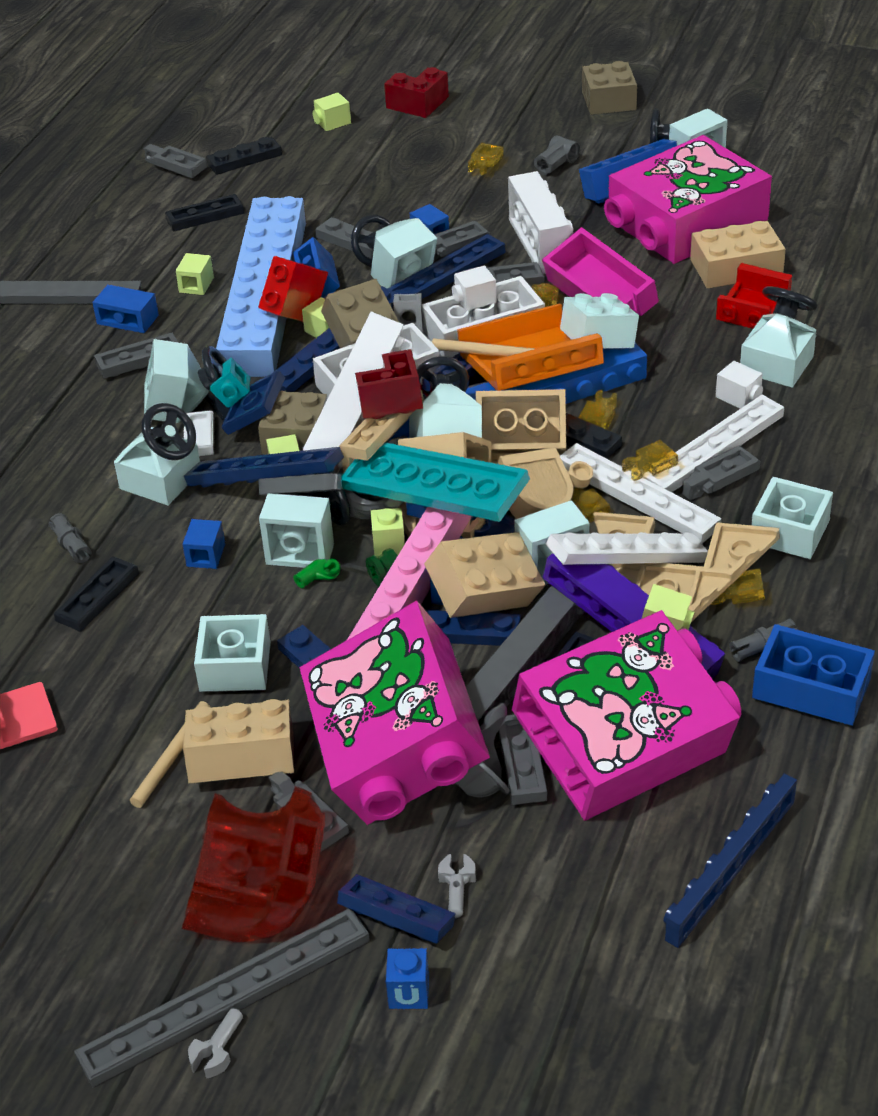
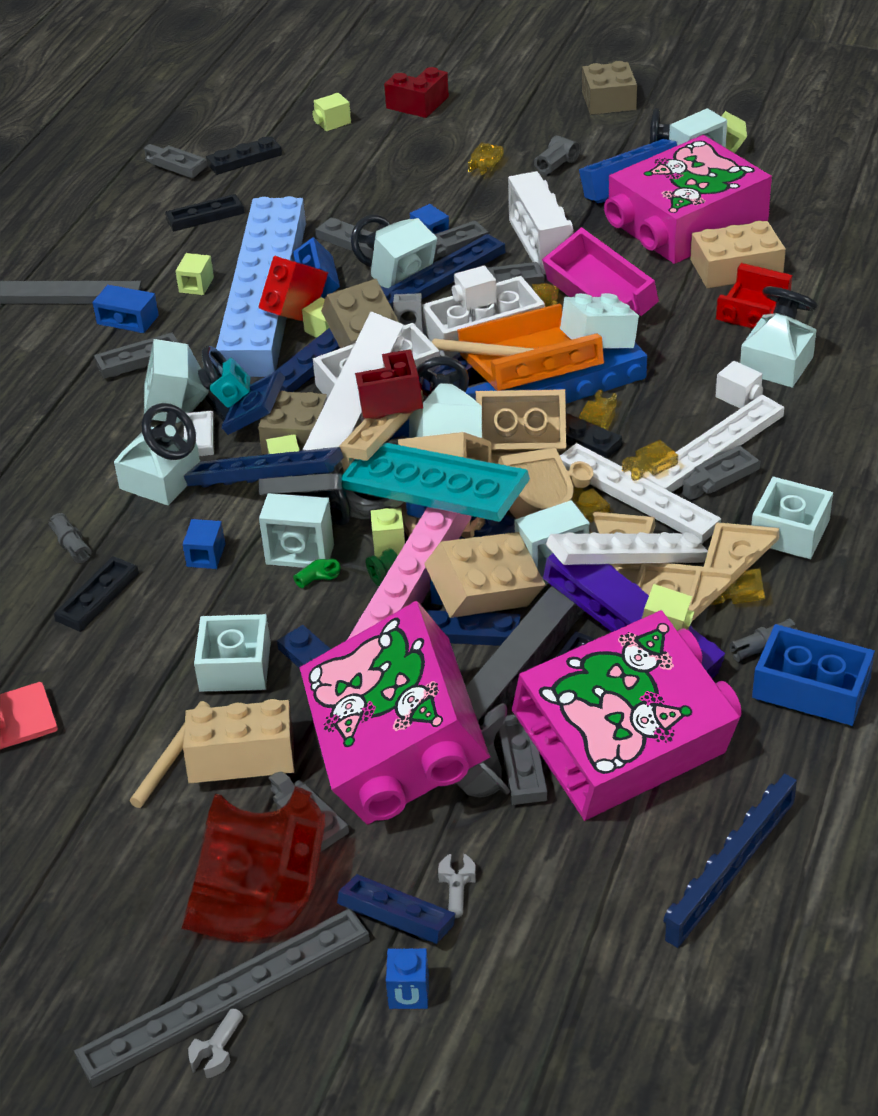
(735, 133): none -> yellowish green brick

